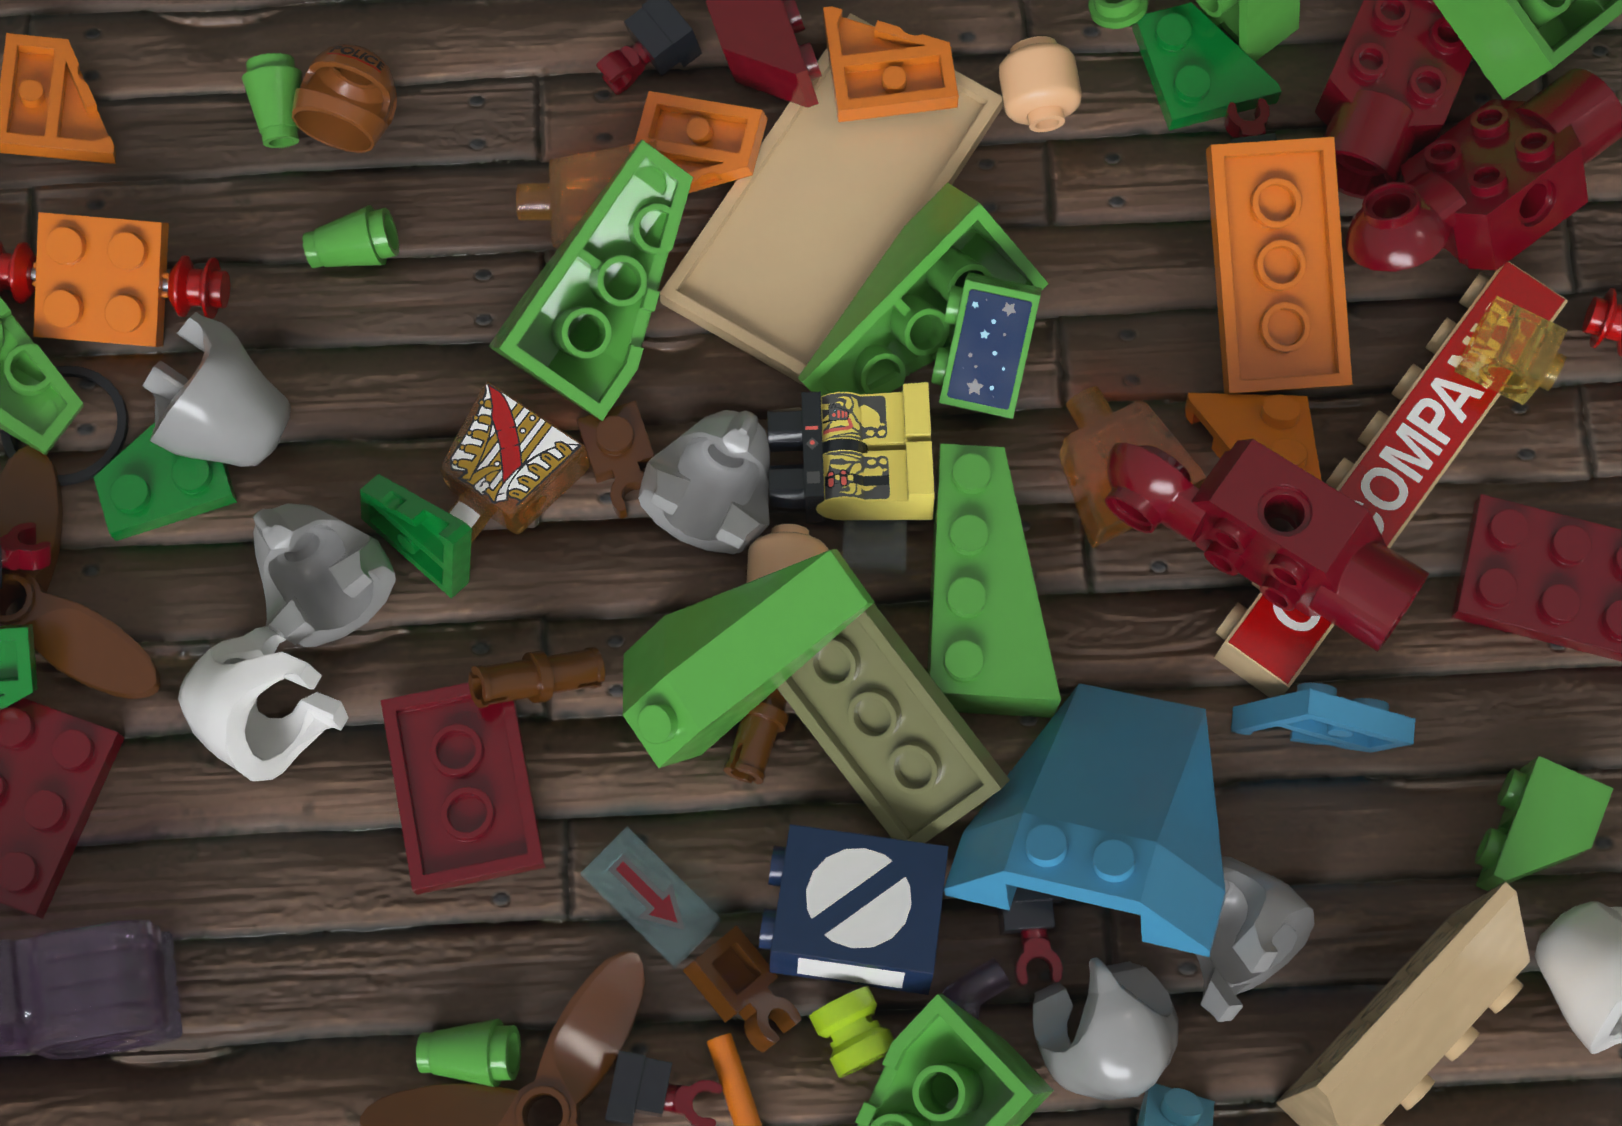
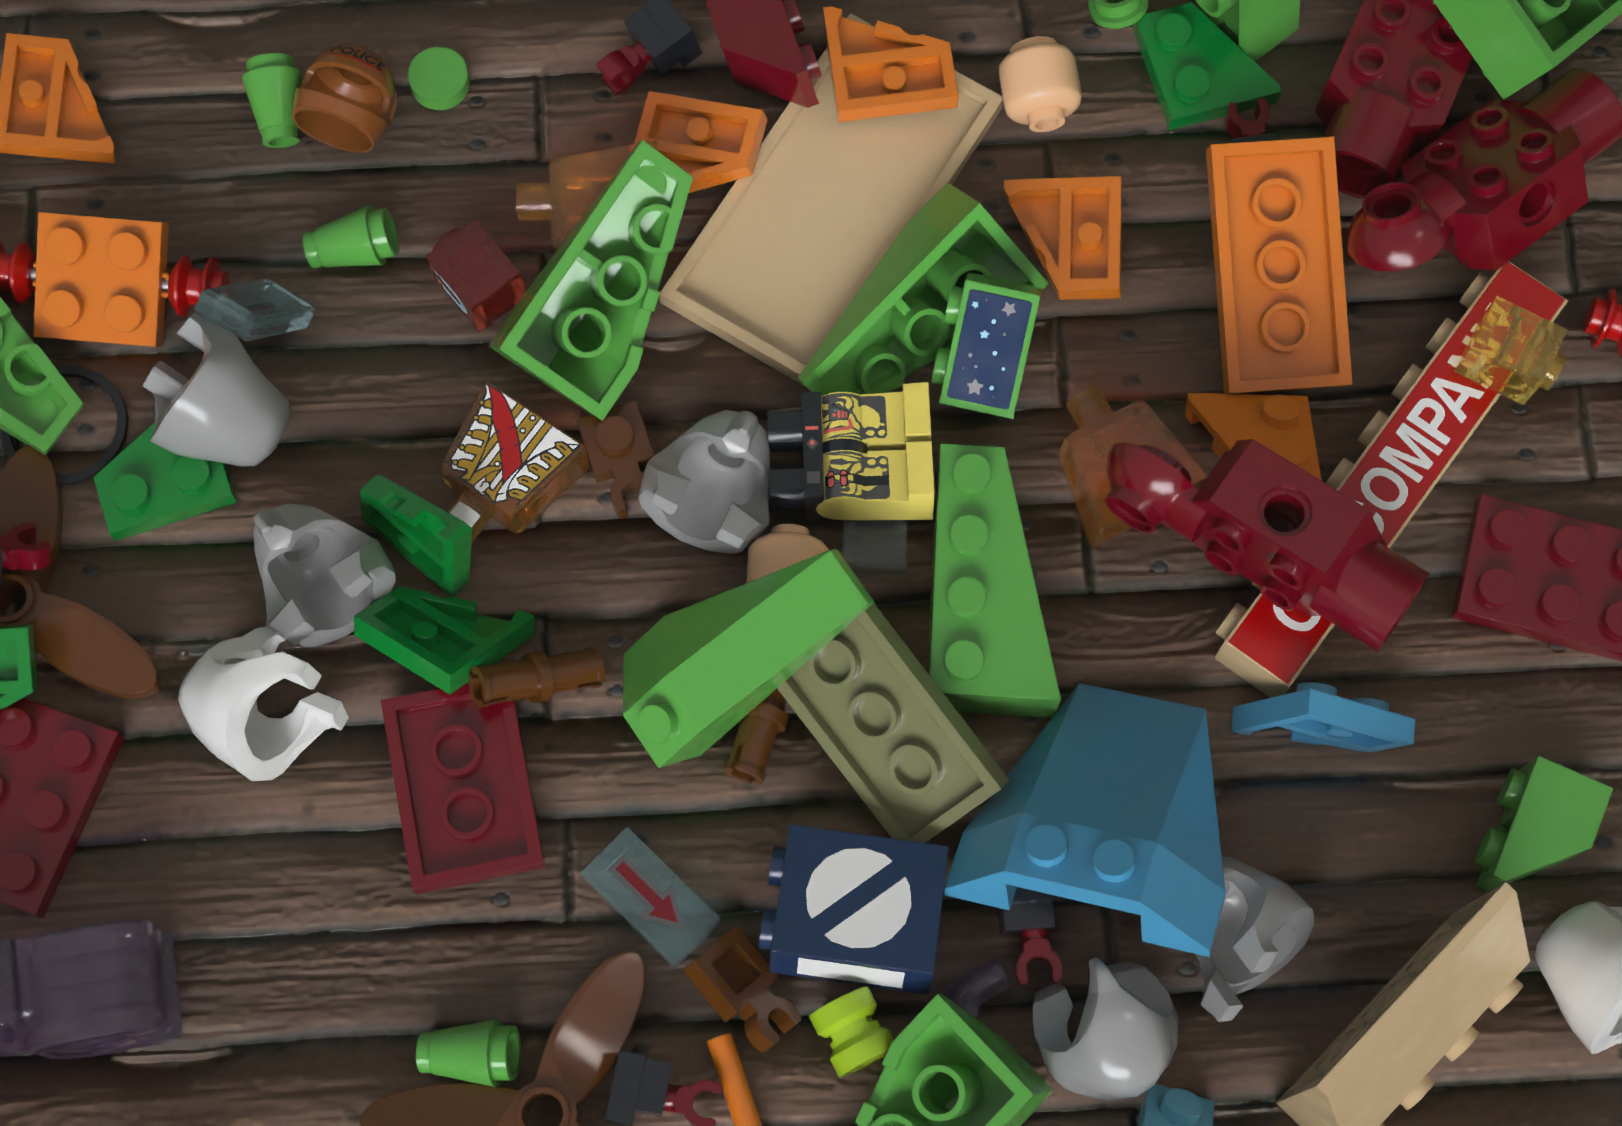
(255, 309): none -> clear light blue tile
(439, 78): none -> bright green tile
(439, 635): none -> green wing
(476, 274): none -> clear red brick
(1073, 231): none -> orange wing

